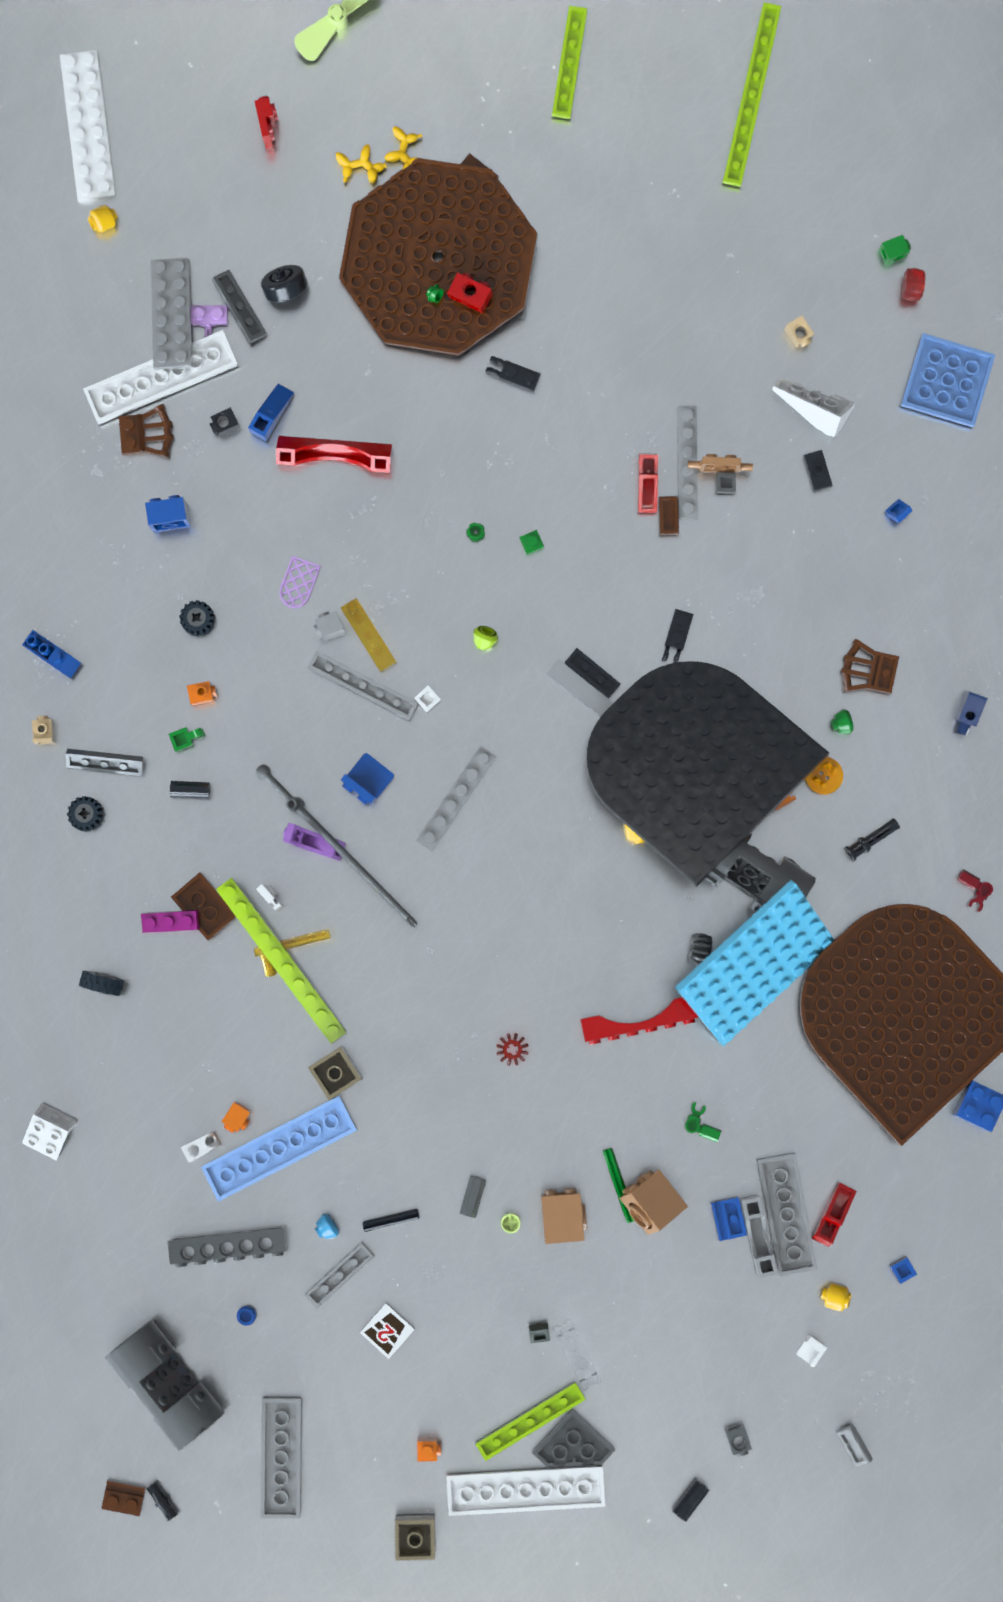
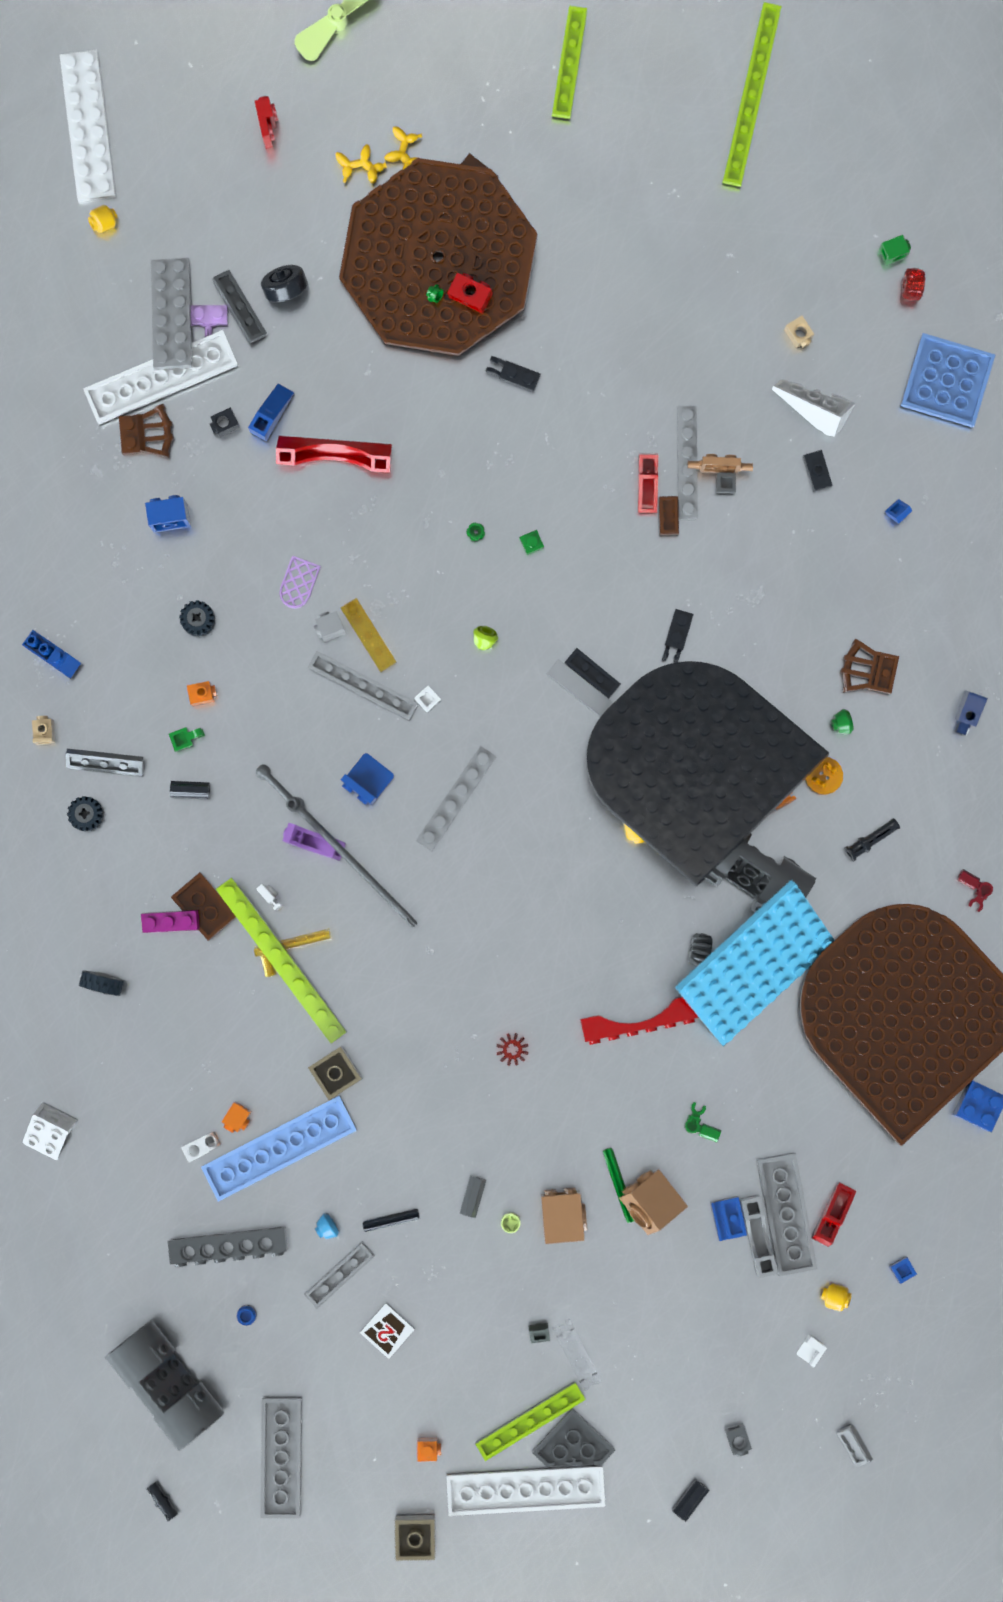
(123, 1497): reddish brown plate -> none

